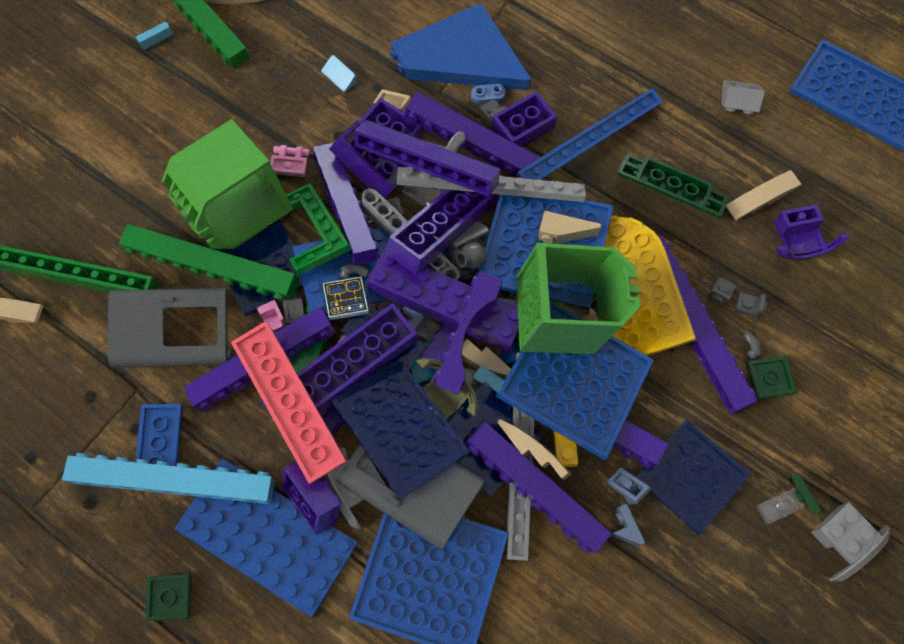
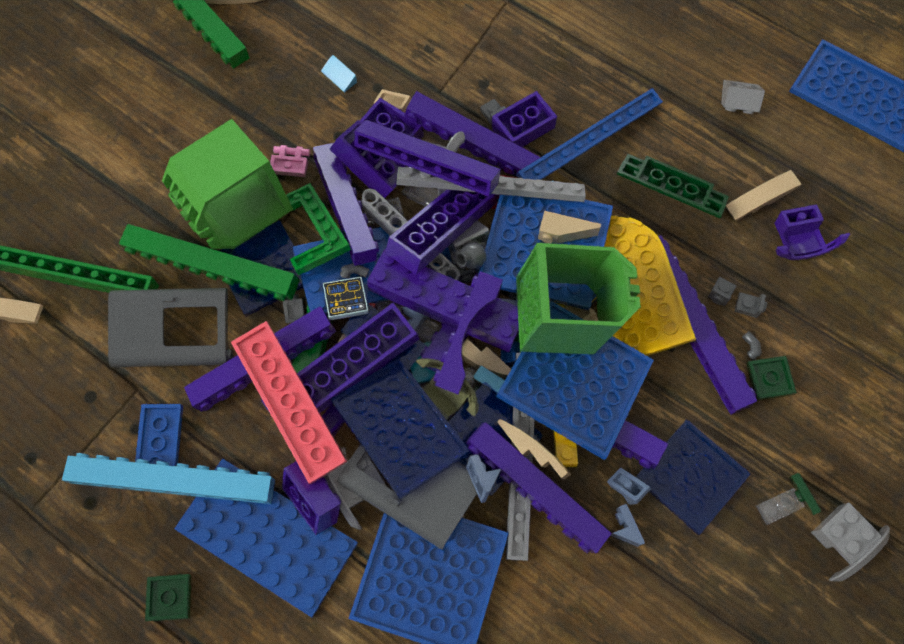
(154, 35): medium azure slope -> none
(271, 313): bright pink panel -> none
(461, 51): blue slope -> none
(482, 480): none -> sand blue slope
(488, 93): medium blue plate -> none

